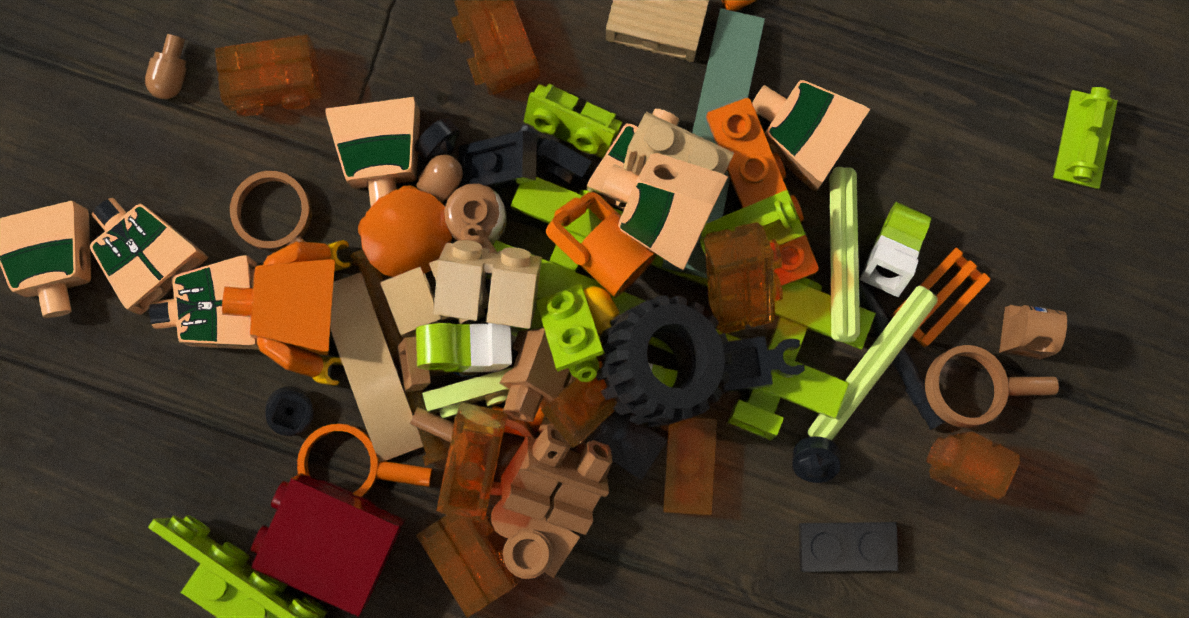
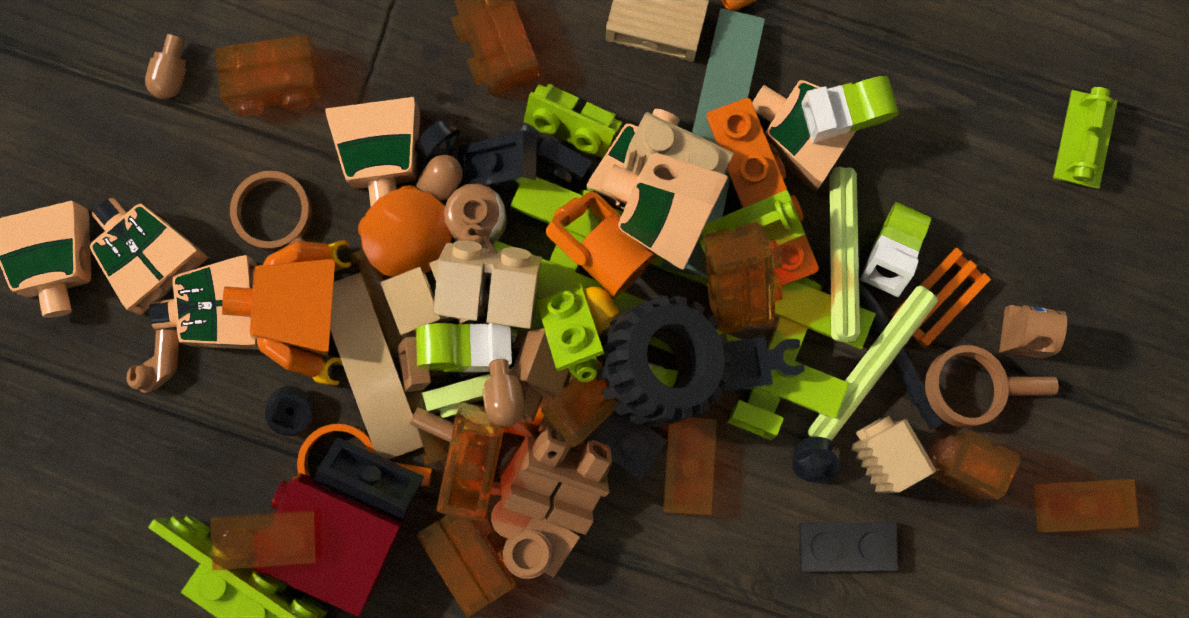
(158, 368): none -> medium nougat arm
(262, 540): none -> clear orange plate
(369, 479): none -> black plate
(503, 395): none -> medium nougat cylinder
(848, 107): none -> leg
(892, 455): none -> tan brick
(1086, 505): none -> clear orange plate

